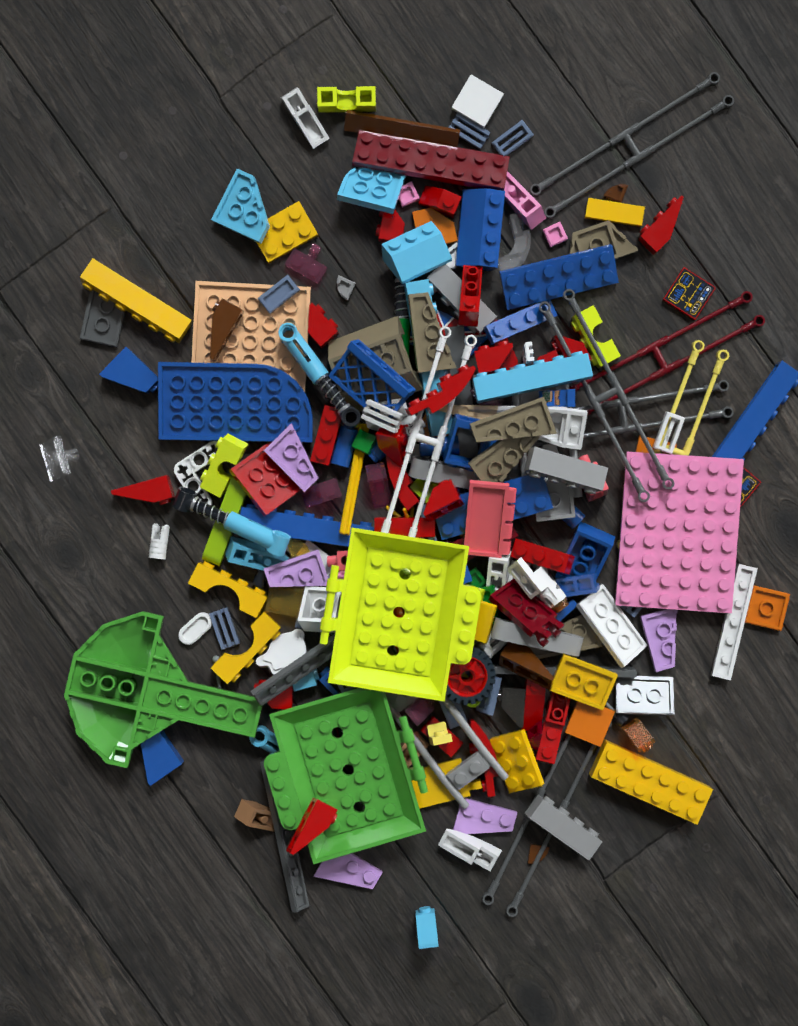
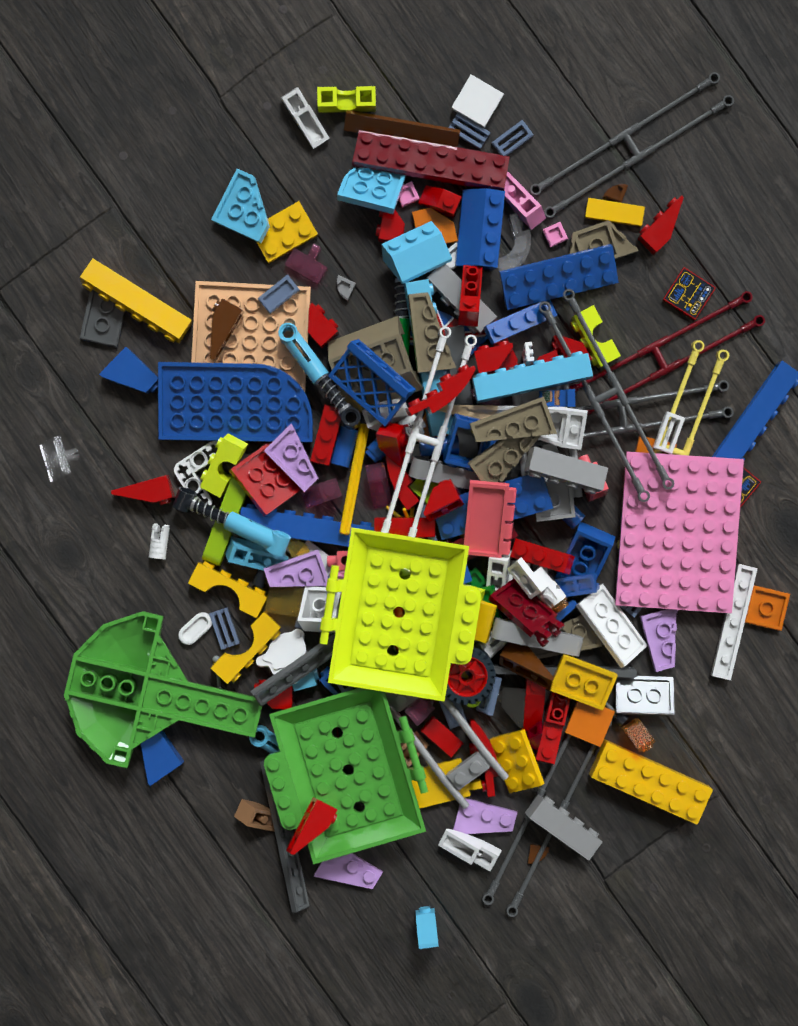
(364, 442): green tile -> none
(367, 410): white tile -> none
(438, 734): light yellow bracket -> none

